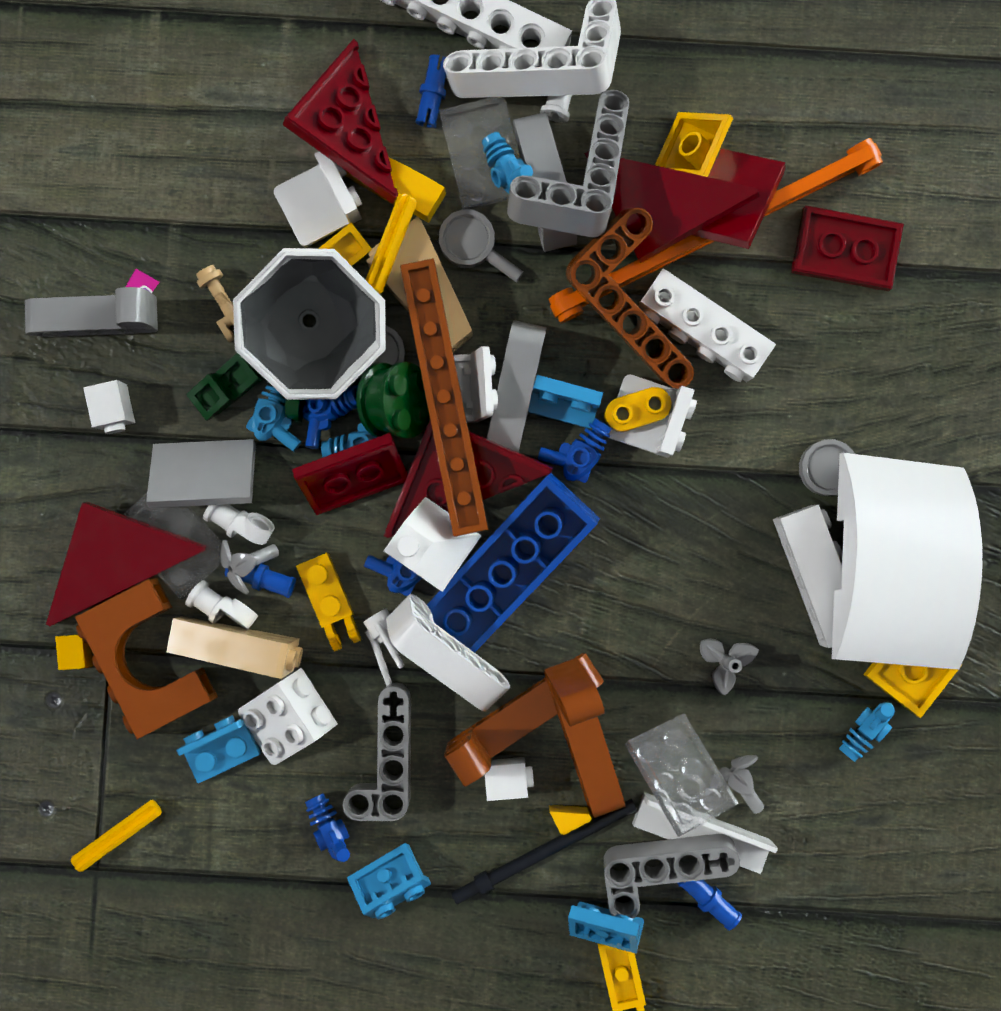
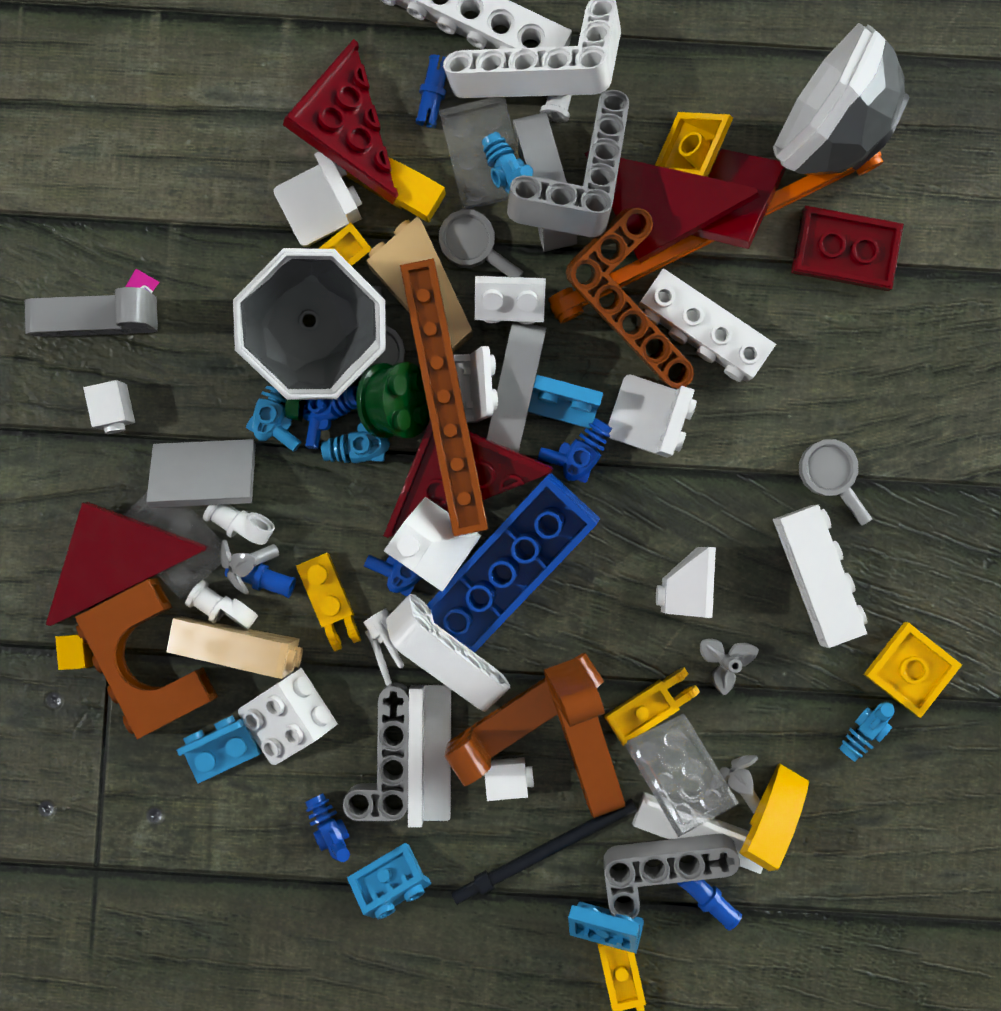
(116, 835): yellow axle -> none
(210, 278): tan hinge -> none
(223, 387): dark green slope -> none
(351, 474): dark red tile -> none
(391, 242): yellow axle -> none
(427, 767): none -> white panel
(509, 299): none -> white bracket
(569, 817): yellow slope -> none
(638, 409): yellow plate -> none
(649, 707): none -> yellow hinge
(689, 585): none -> white slope
(775, 819): none -> yellow slope
(845, 107): none -> rock
(906, 563): white slope -> none

